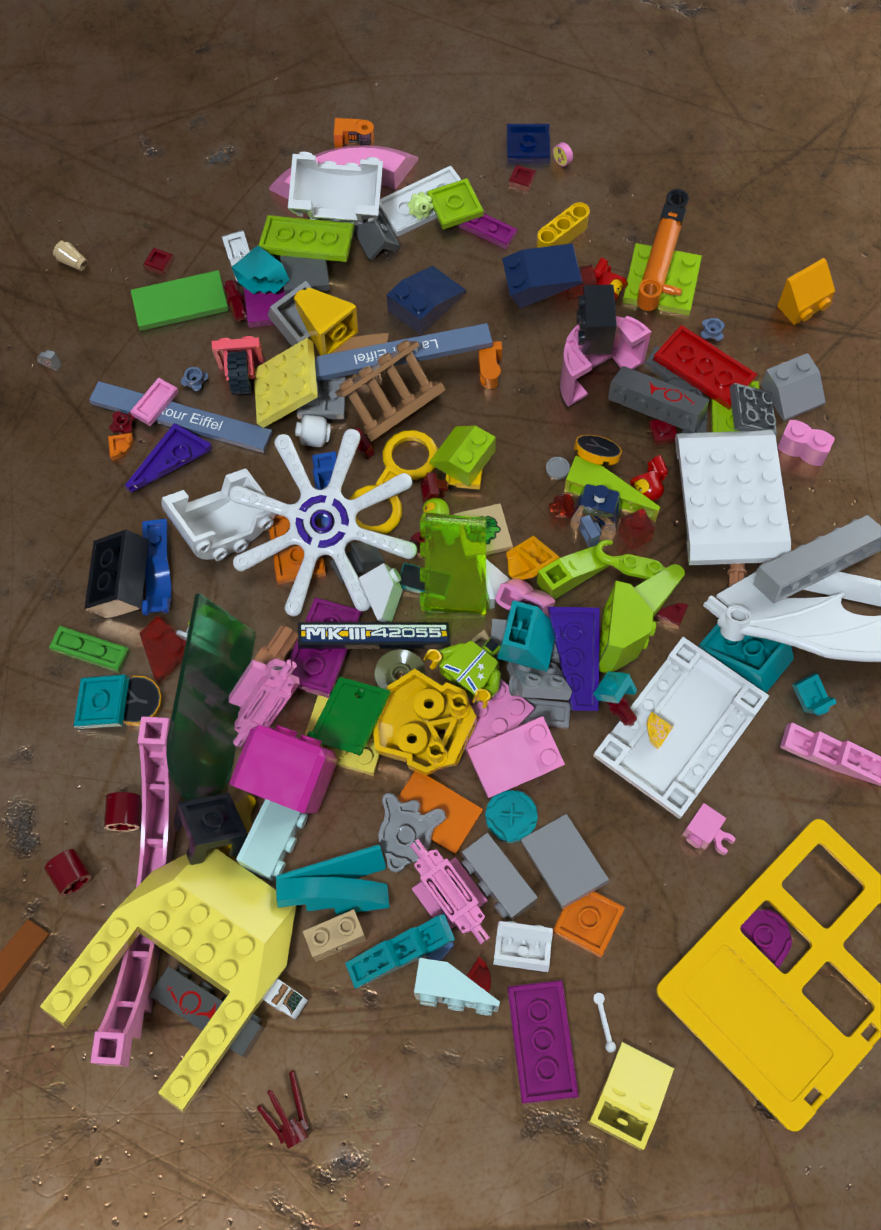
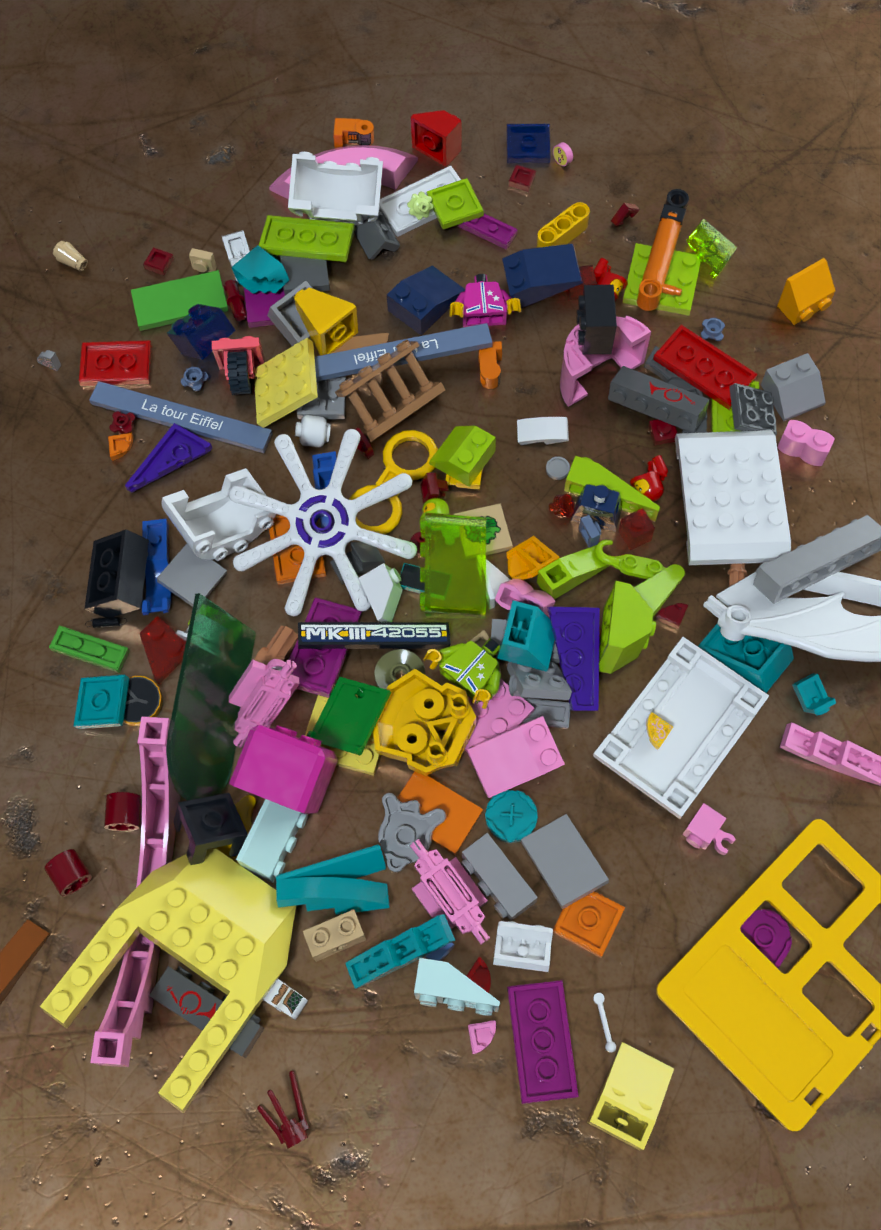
(106, 622): none -> black piece
(115, 363): none -> red tile
(154, 401): bright pink tile -> none
(191, 575): none -> light grey tile
(198, 329): none -> clear blue brick
(202, 260): none -> tan plate
(437, 135): none -> red slope
(481, 1035): none -> bright pink tile
(484, 303): none -> dark pink torso
(542, 429): none -> white slope
(597, 449): tile -> none
(614, 686): teal bracket -> none
(623, 712): dark red axle -> none
(624, 212): none -> dark red tile
(711, 246): none -> clear neon green slope

